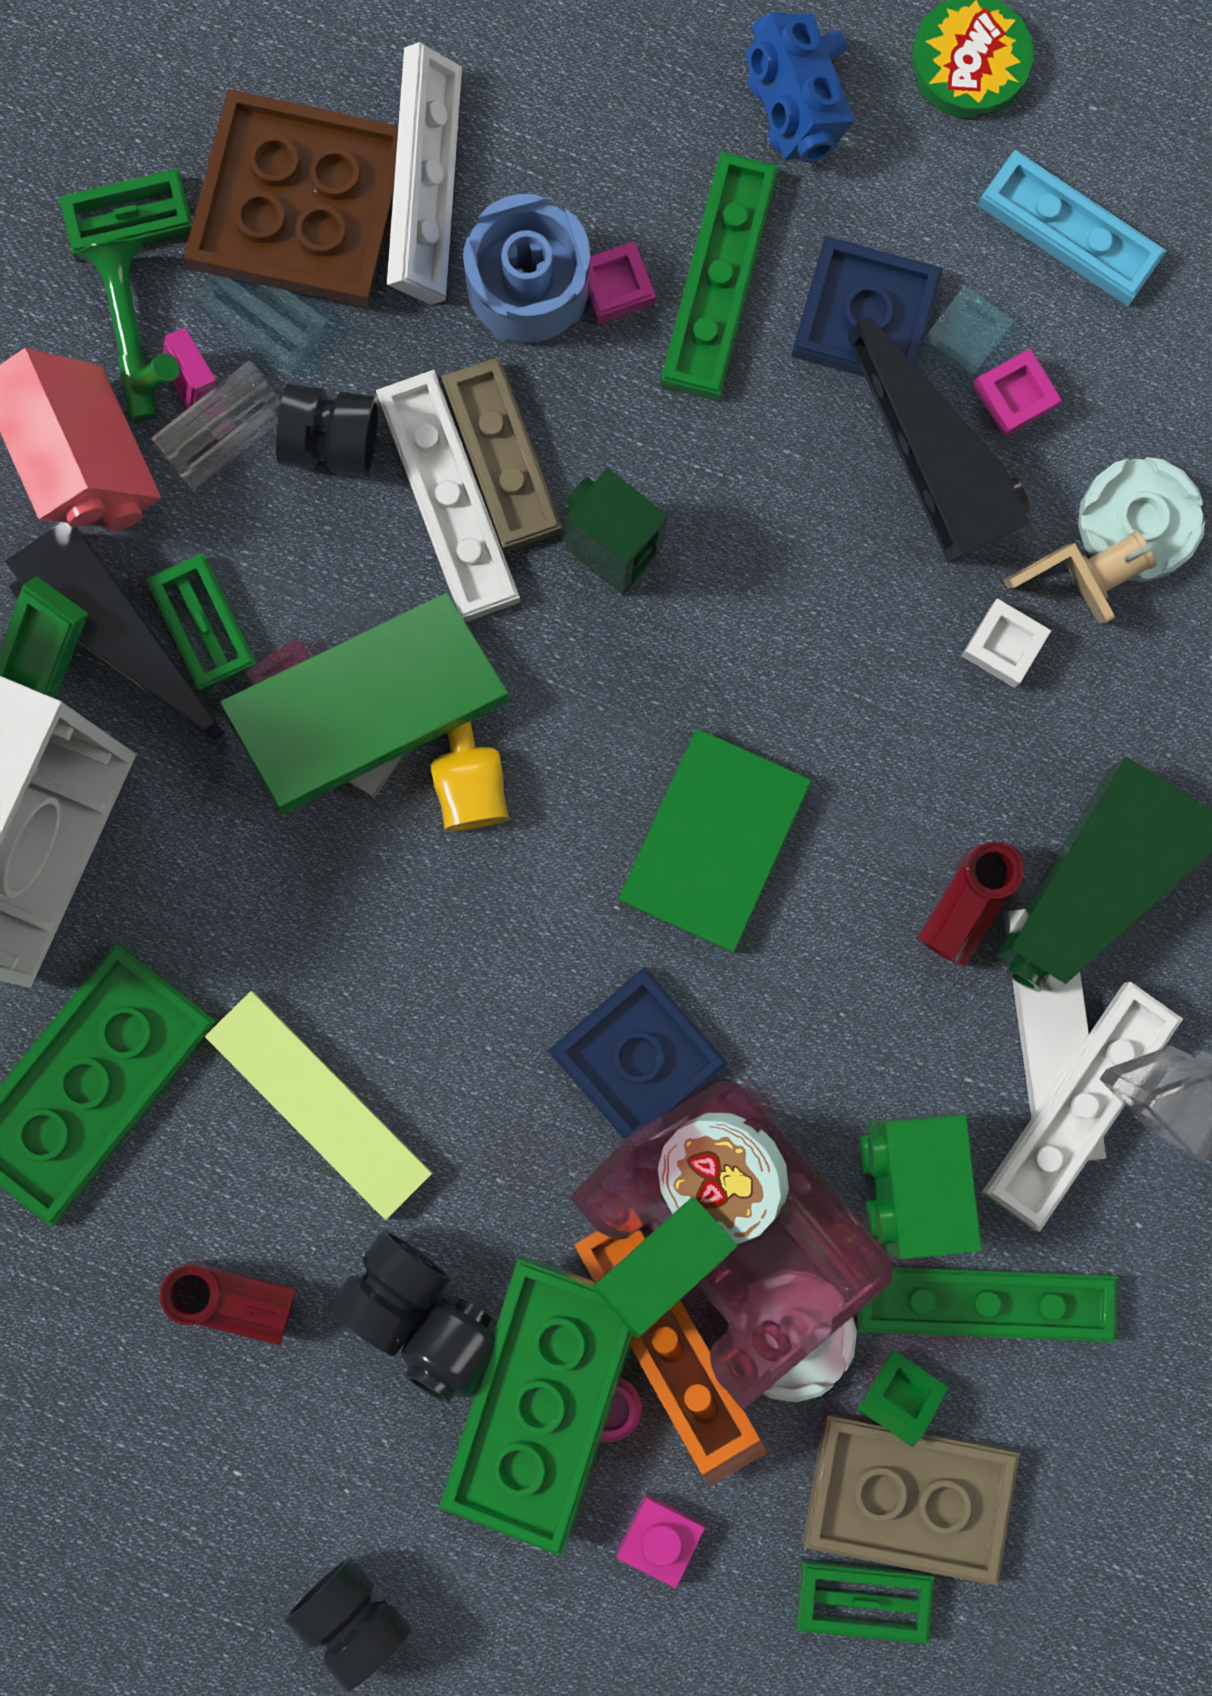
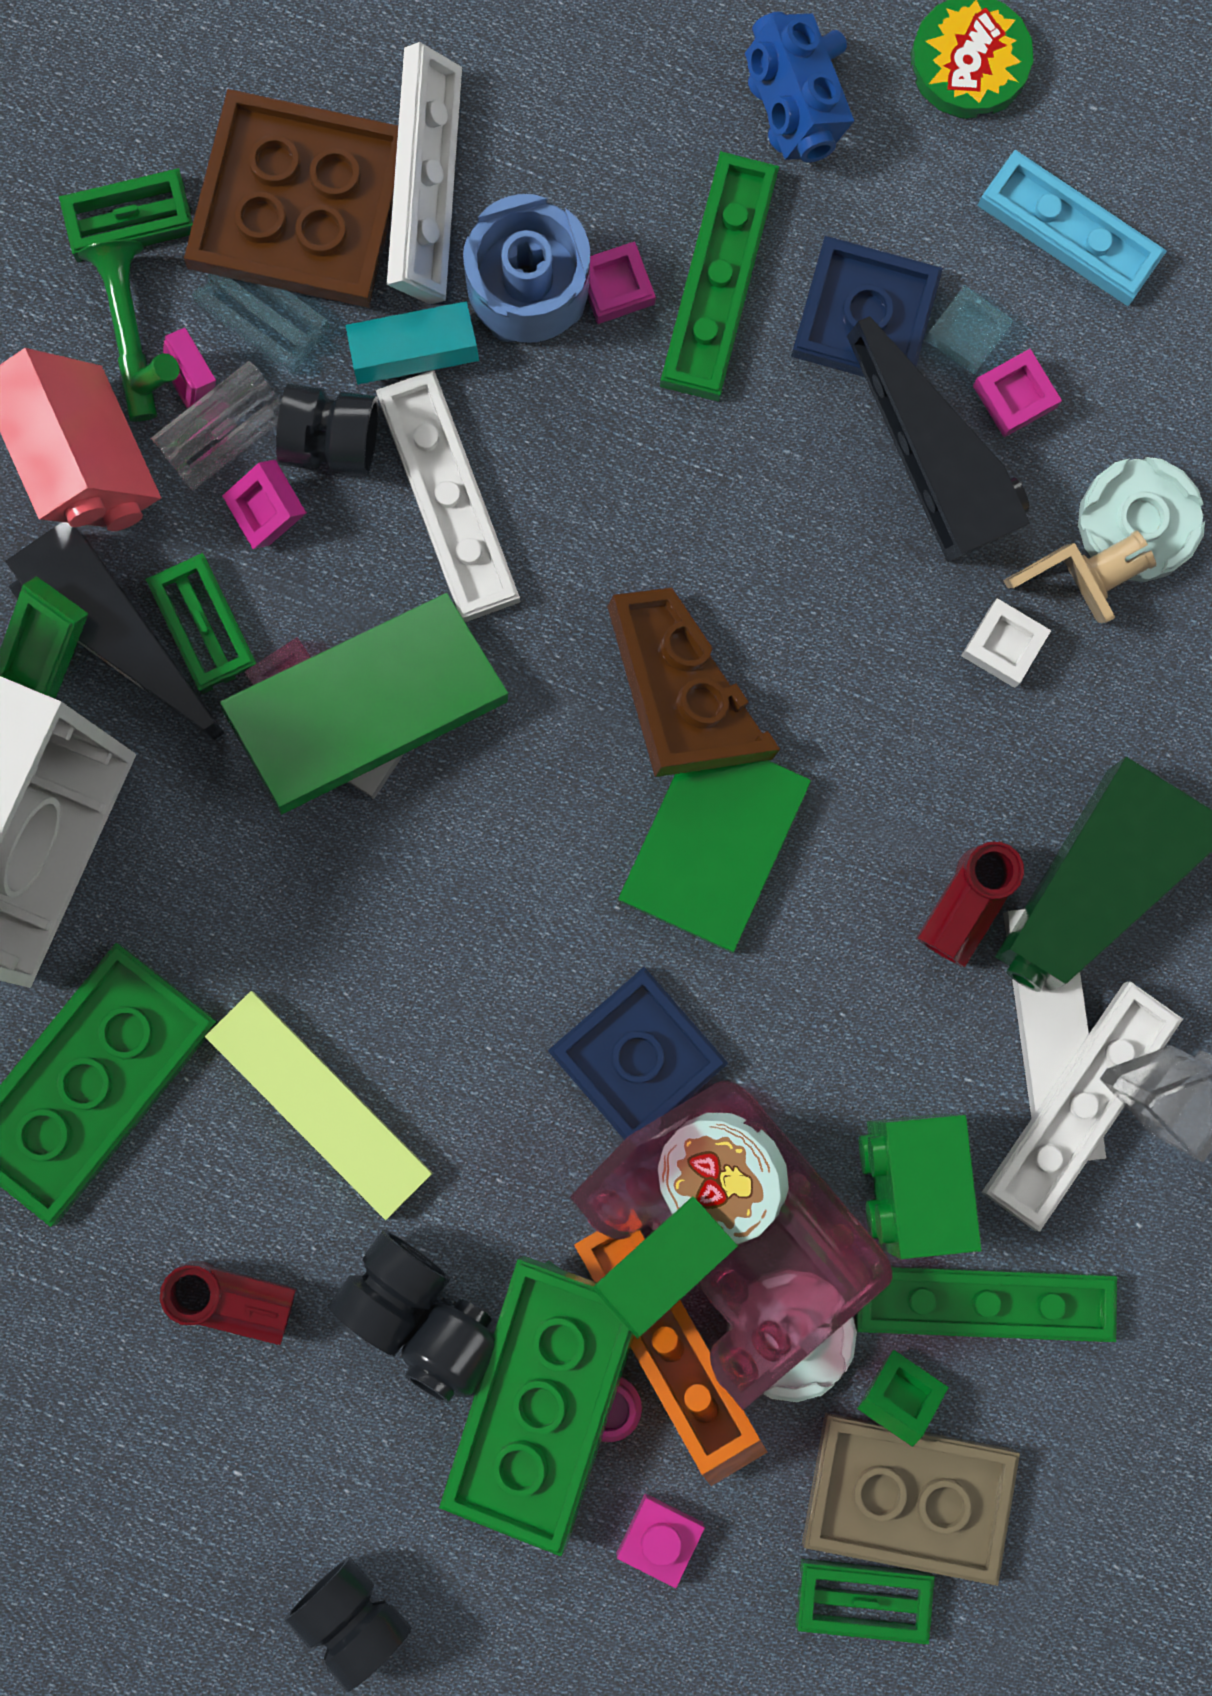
(264, 504): none -> dark pink plate
(412, 342): none -> teal tile
(469, 783): yellow piece -> none
(501, 455): dark tan tile -> none
(613, 529): dark green brick -> none
(679, 693): none -> reddish brown wing

